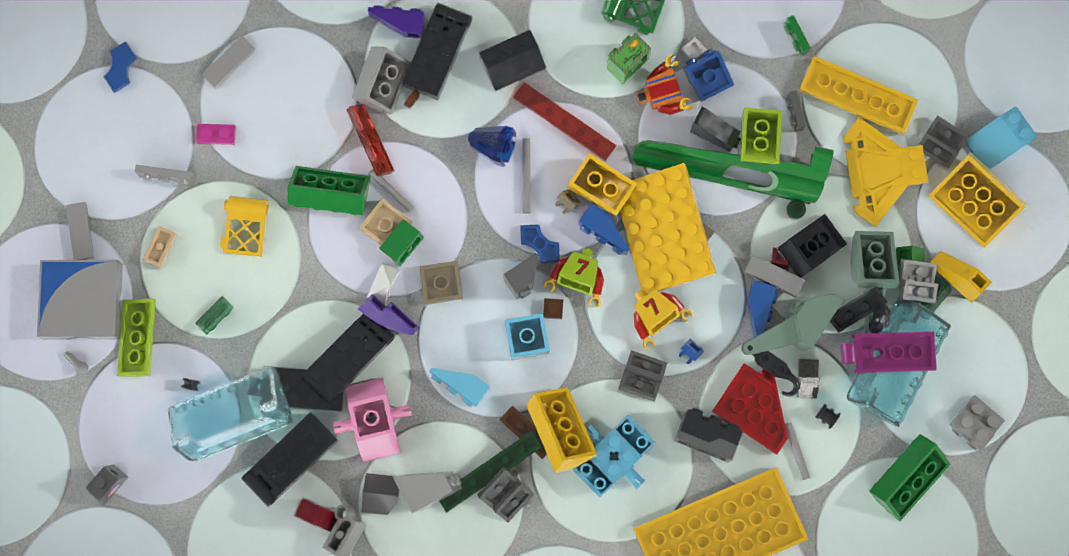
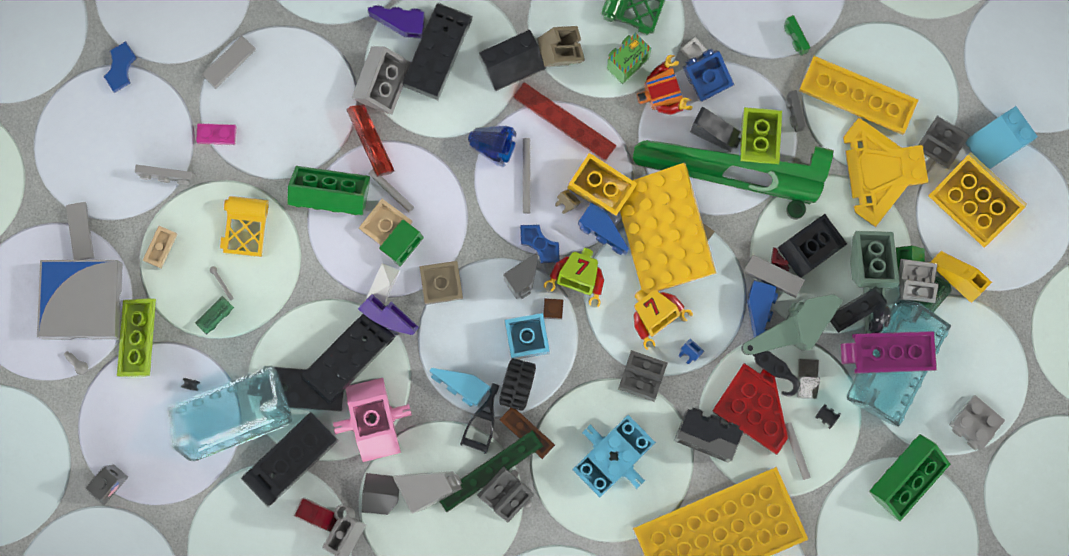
(213, 270): none -> light grey hinge
(411, 100): reddish brown tile -> none
(484, 415): none -> black piece
(517, 384): none -> black tyre
(561, 46): none -> dark tan plate
(561, 429): yellow slope -> none

